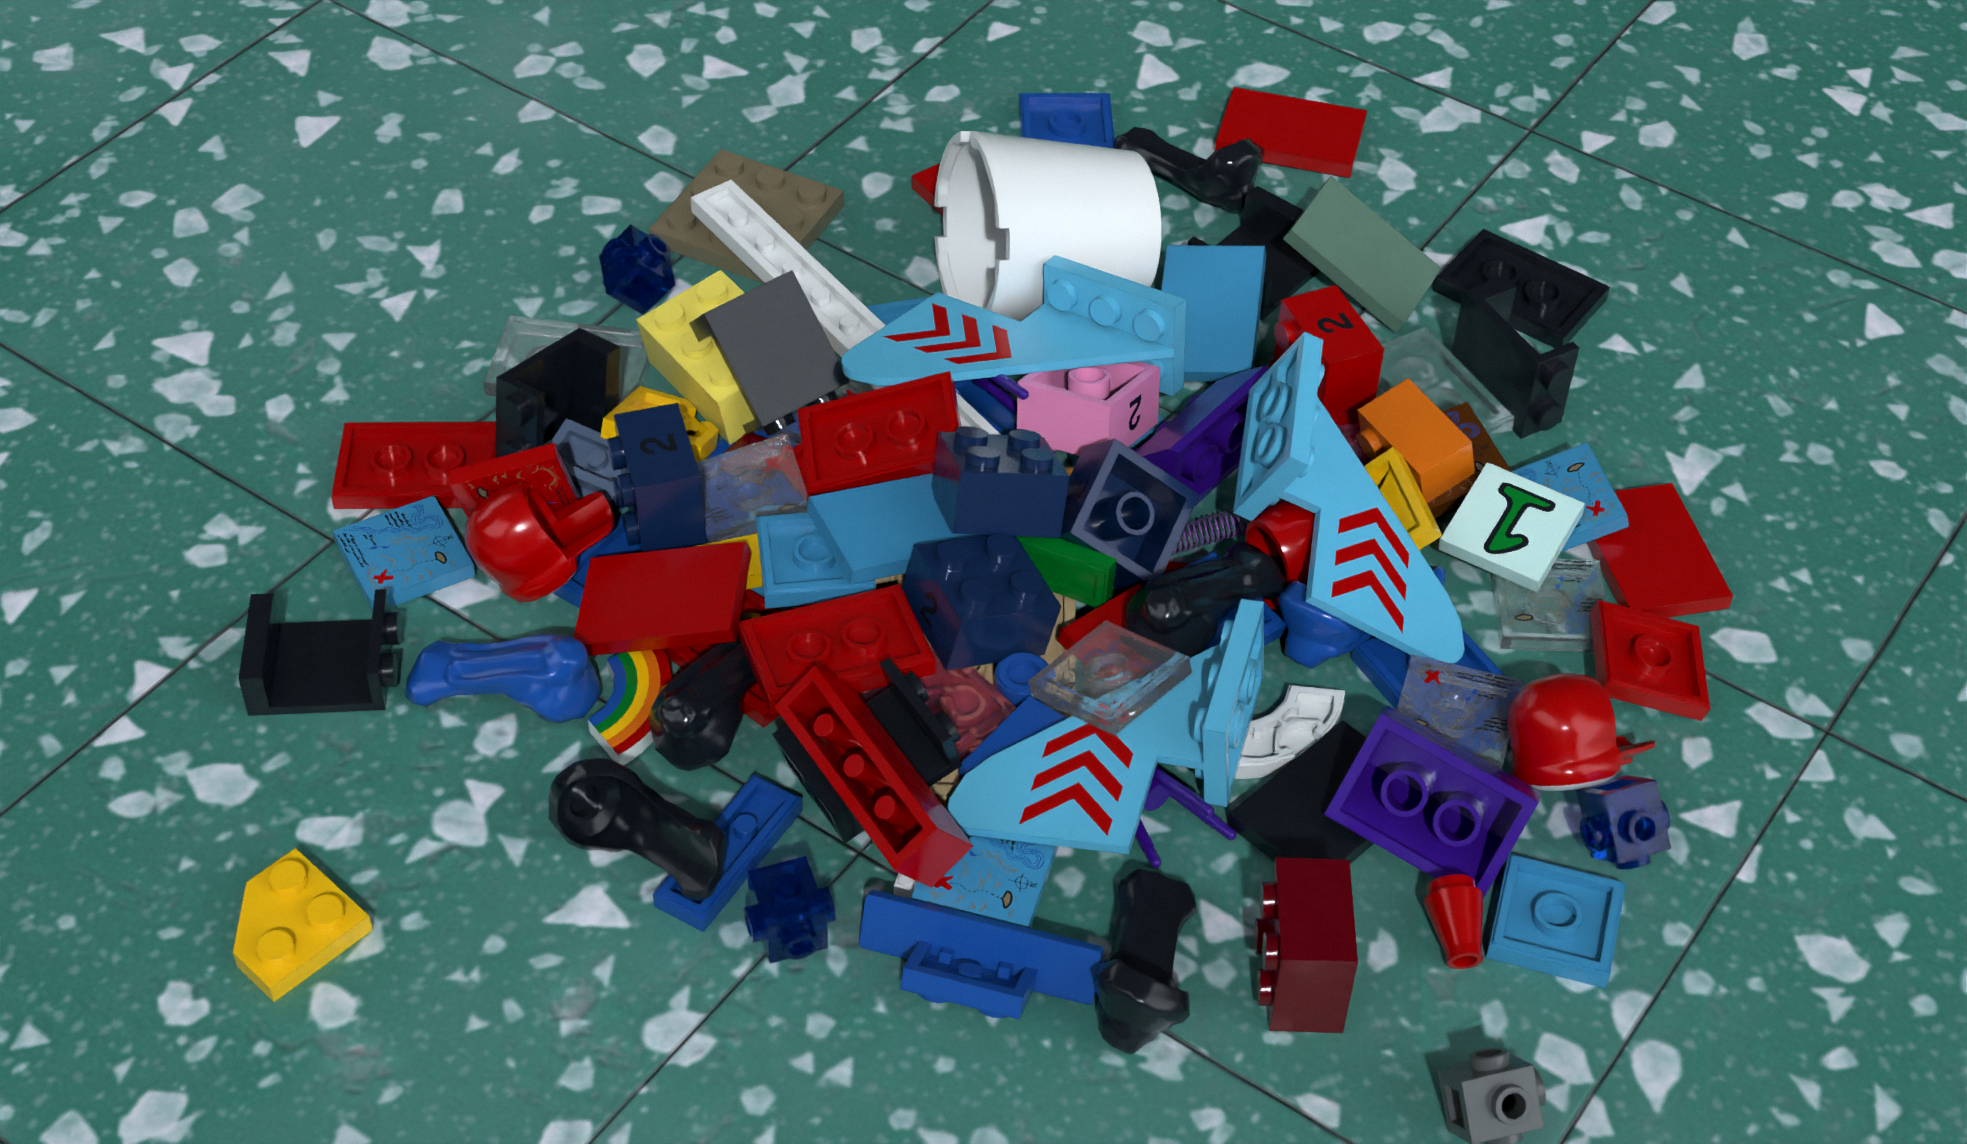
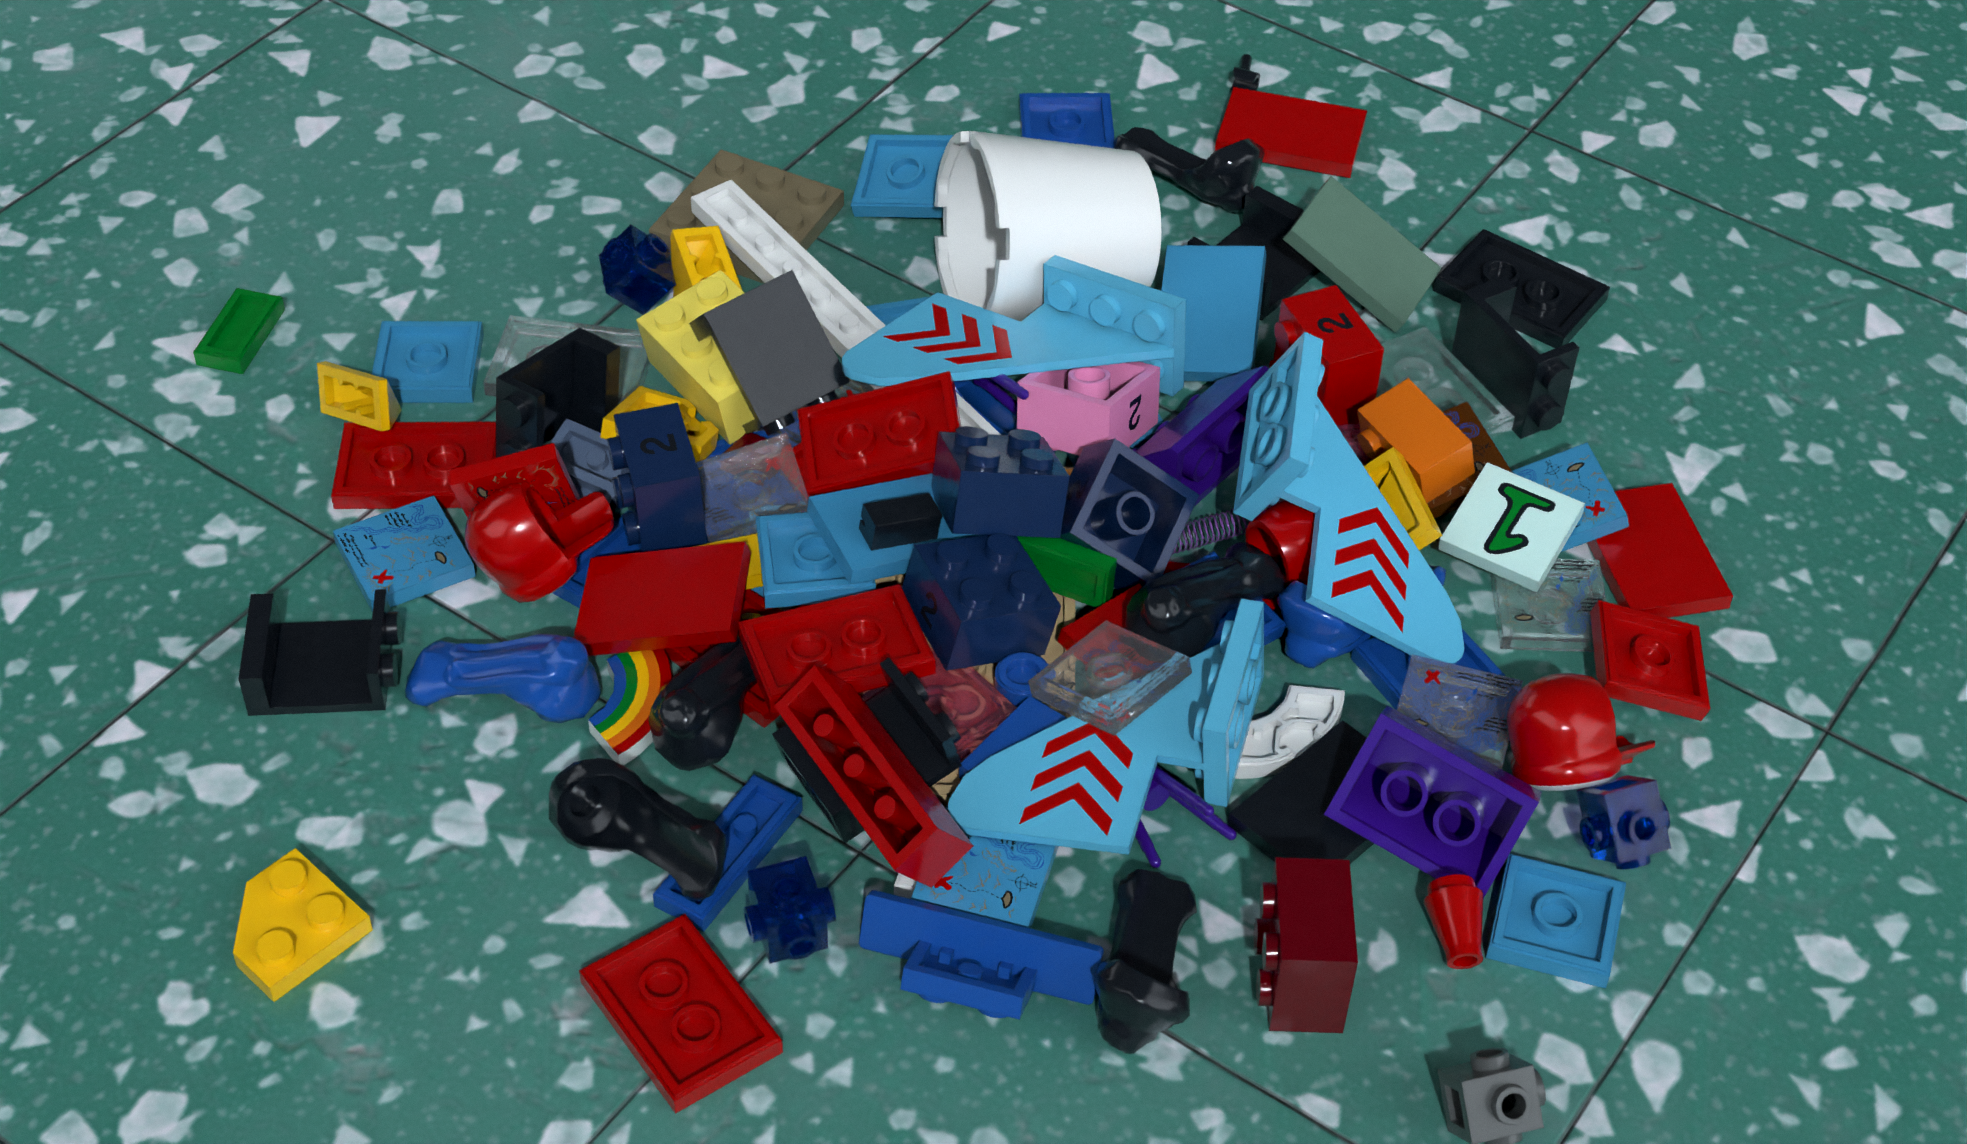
(239, 331): none -> green tile
(356, 396): none -> yellow slope
(430, 360): none -> dark azure tile
(680, 1012): none -> red tile
(697, 255): none -> yellow slope
(899, 176): none -> dark azure tile
(900, 521): none -> black piece
(1244, 77): none -> black hand

